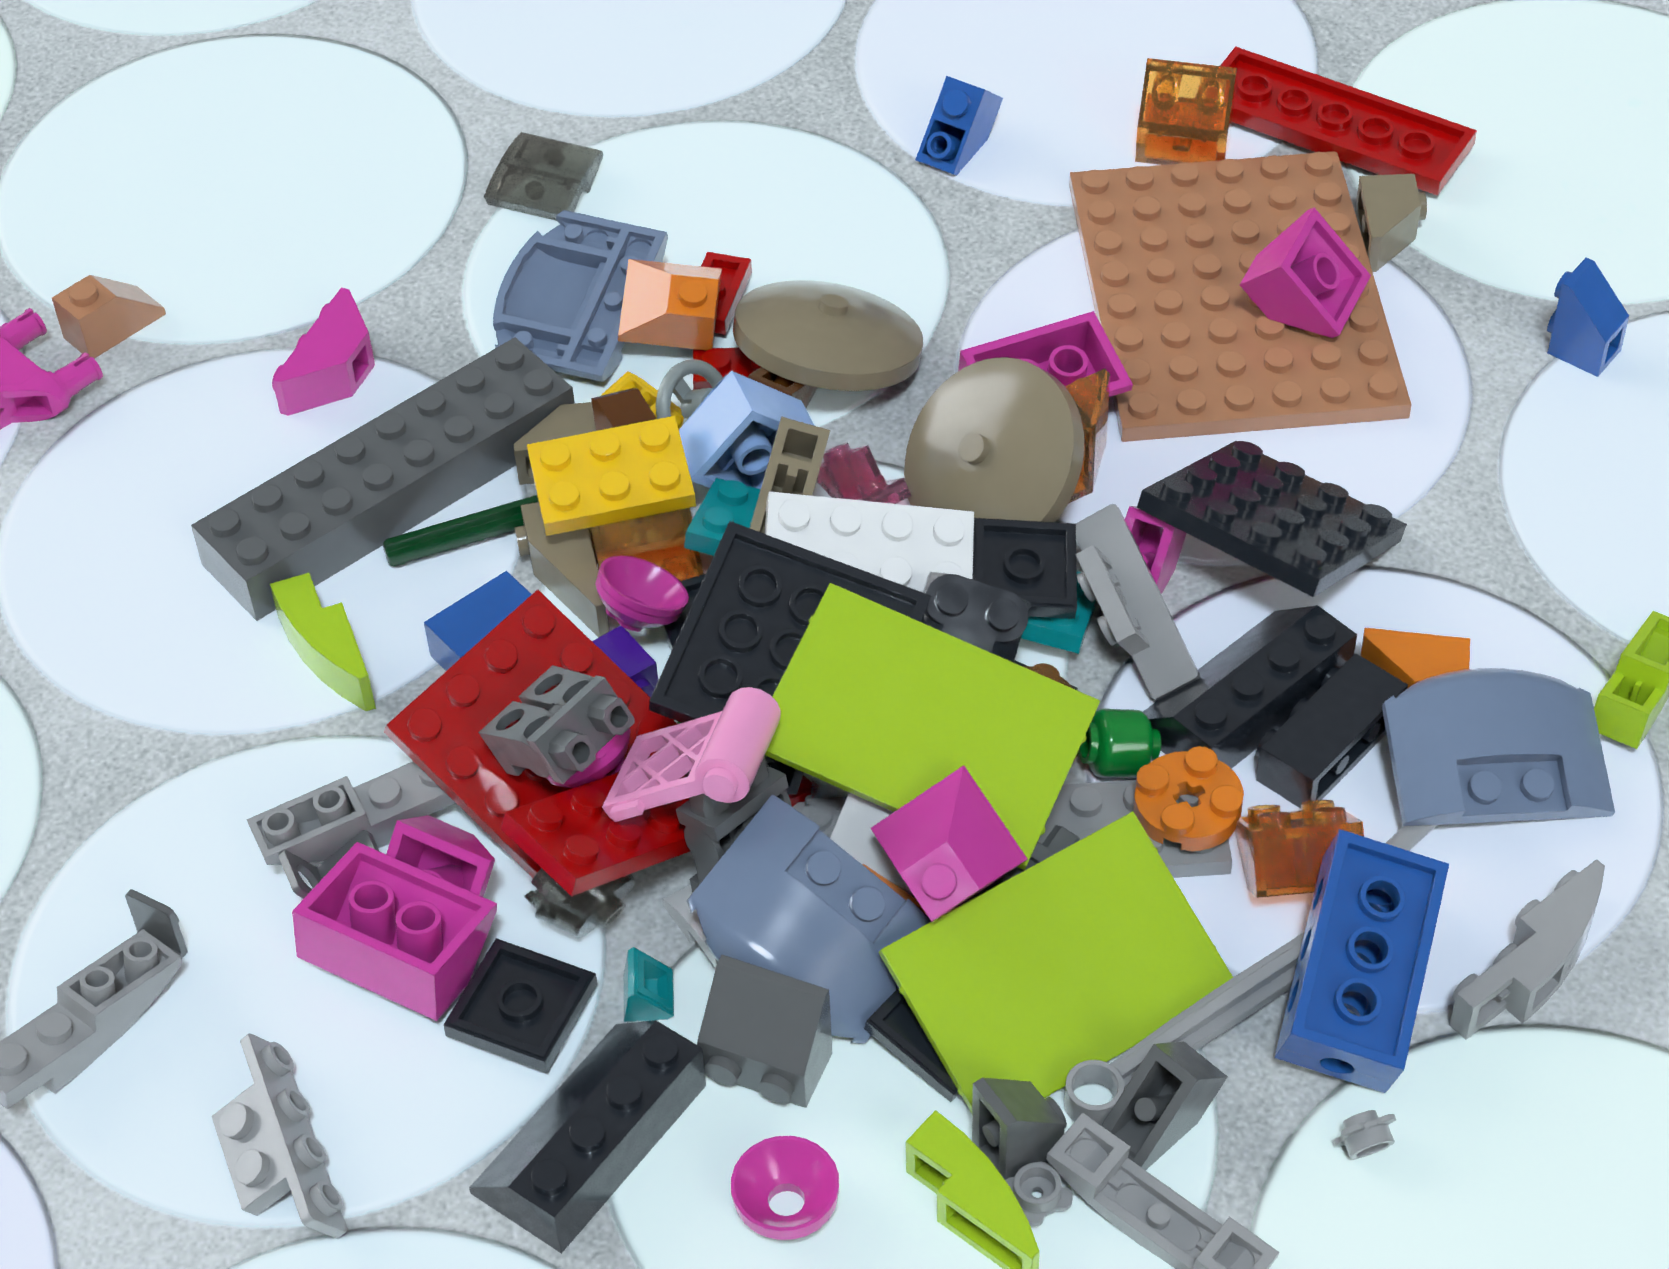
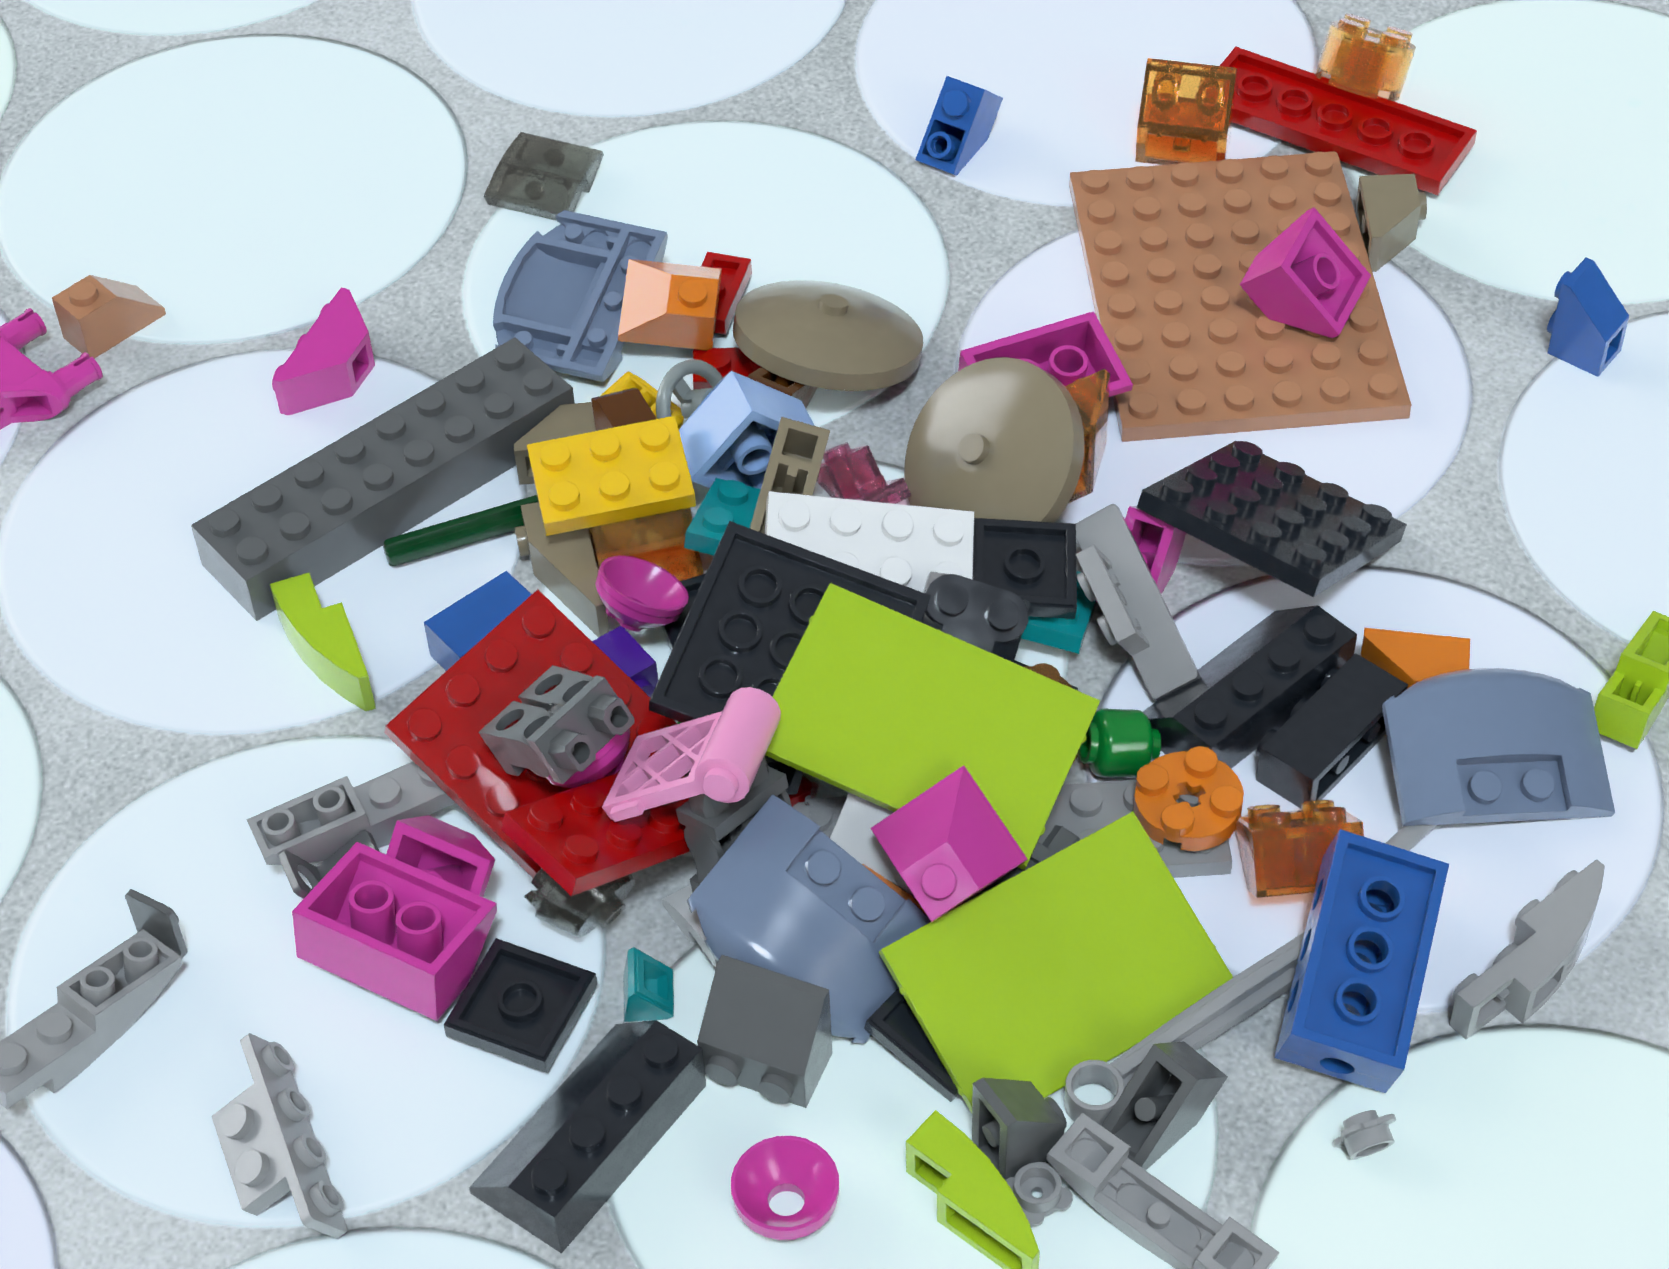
(1366, 58): none -> clear orange brick

